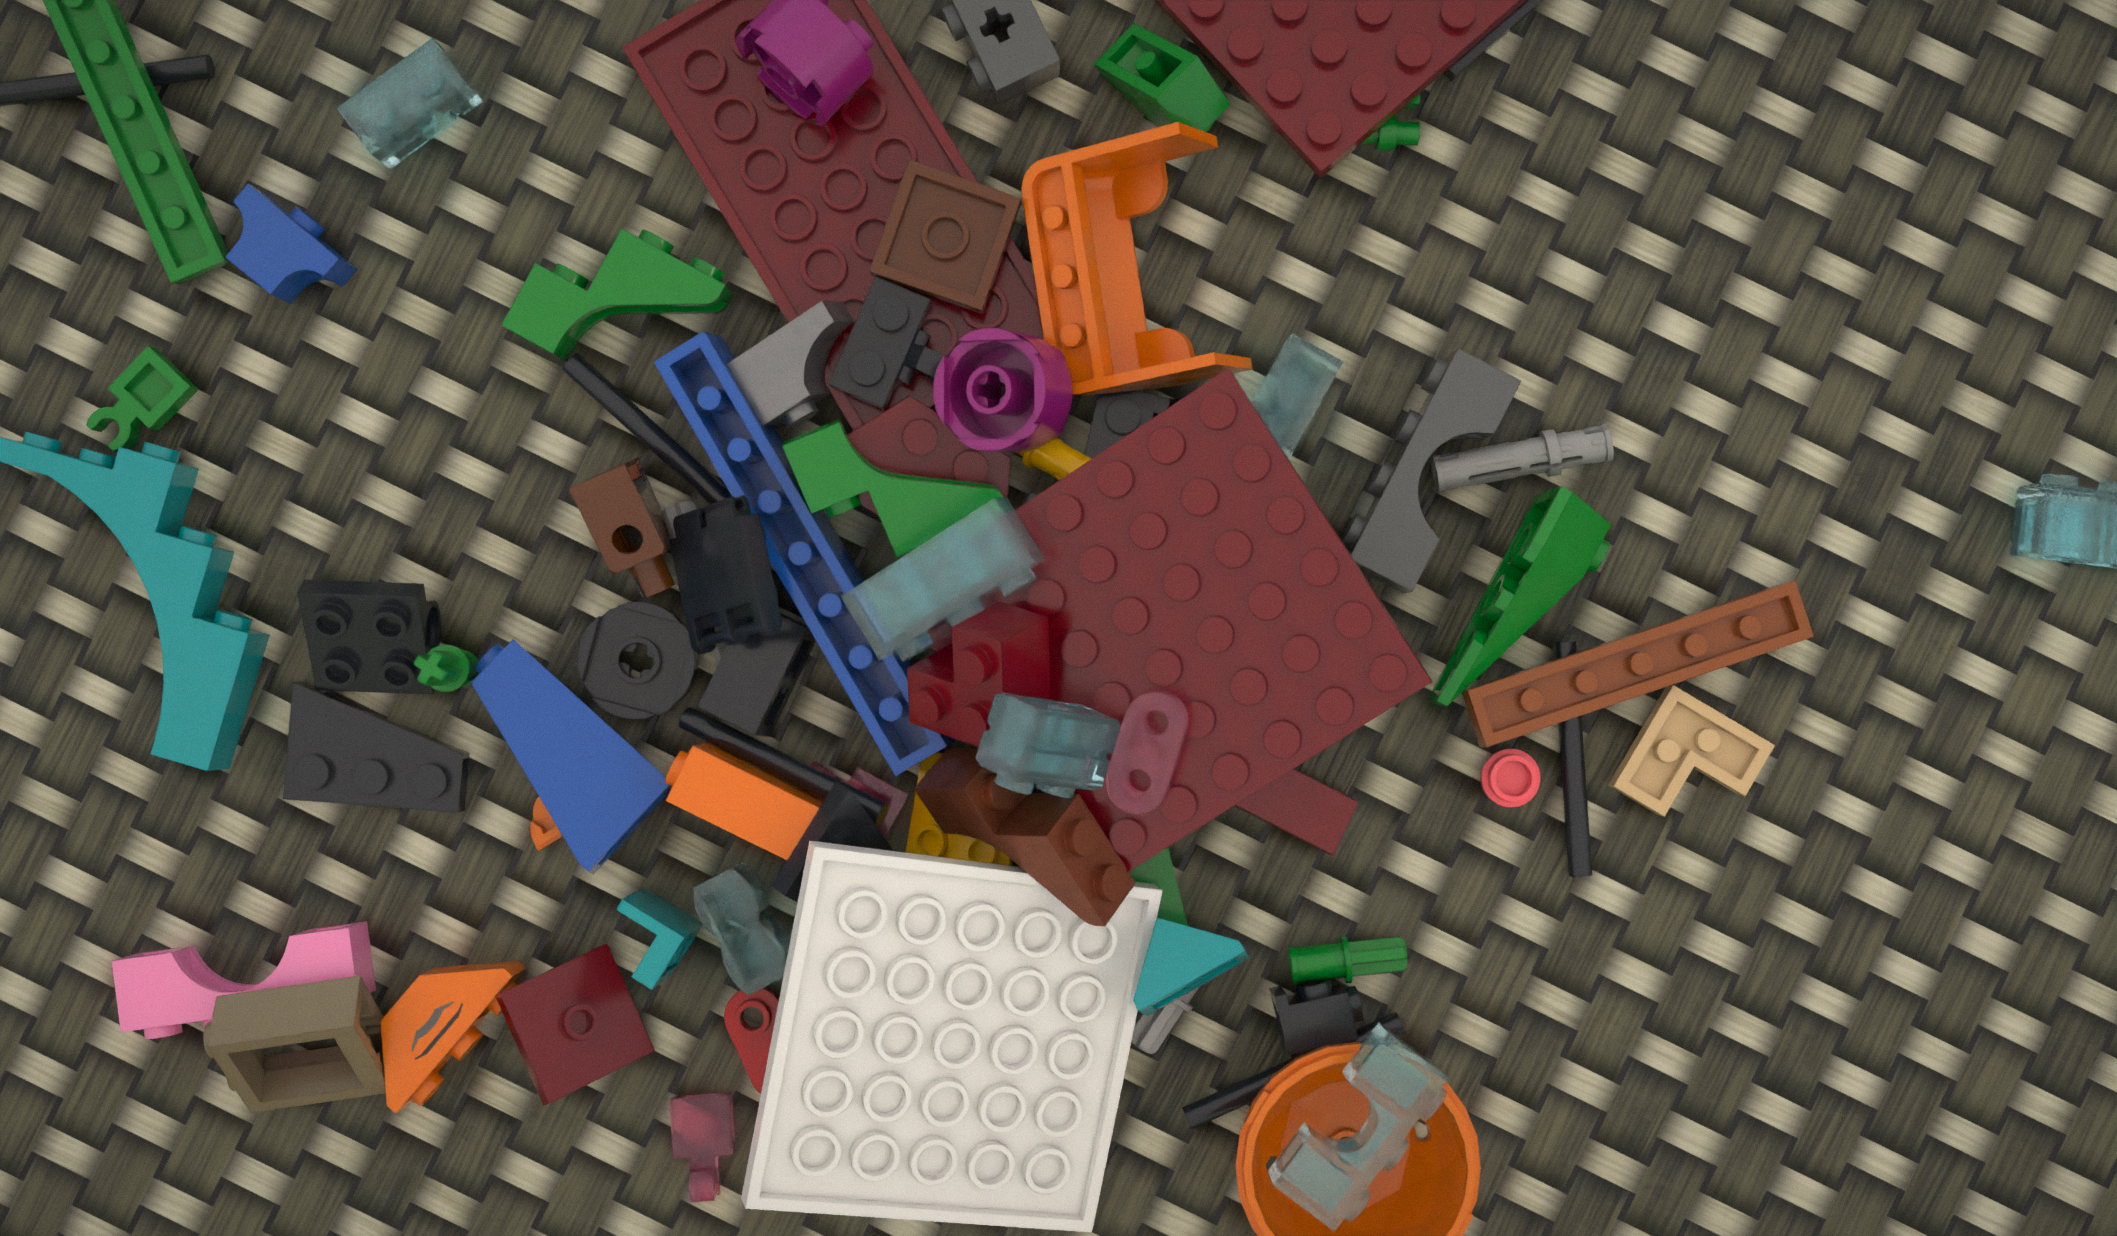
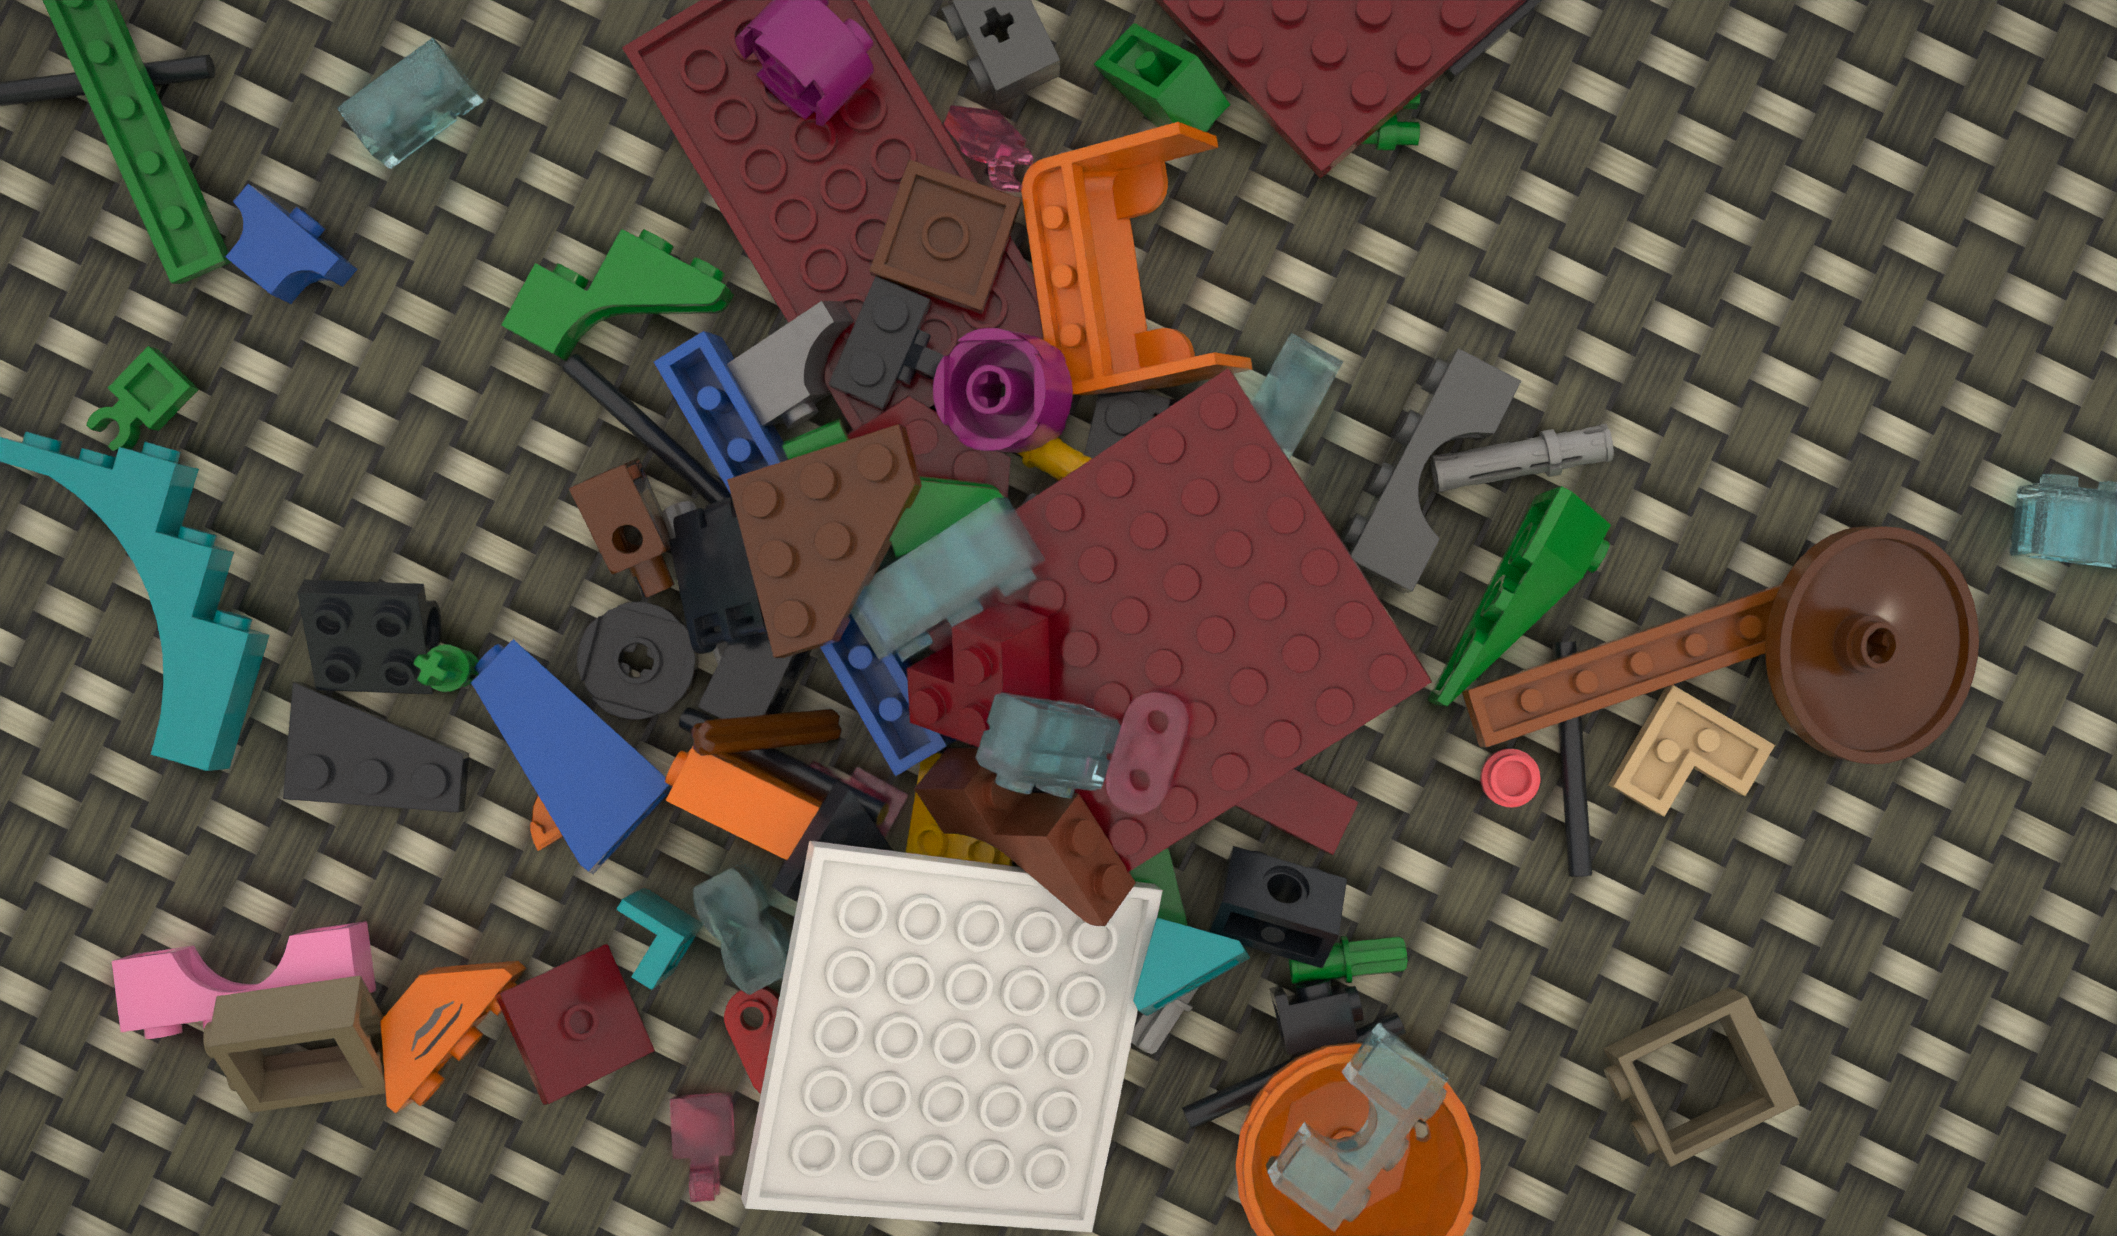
(765, 731): none -> reddish brown axle
(821, 532): none -> reddish brown plate
(990, 140): none -> clear pink plate
(1278, 906): none -> black brick
(1770, 1085): none -> dark tan window
(1872, 644): none -> reddish brown dish

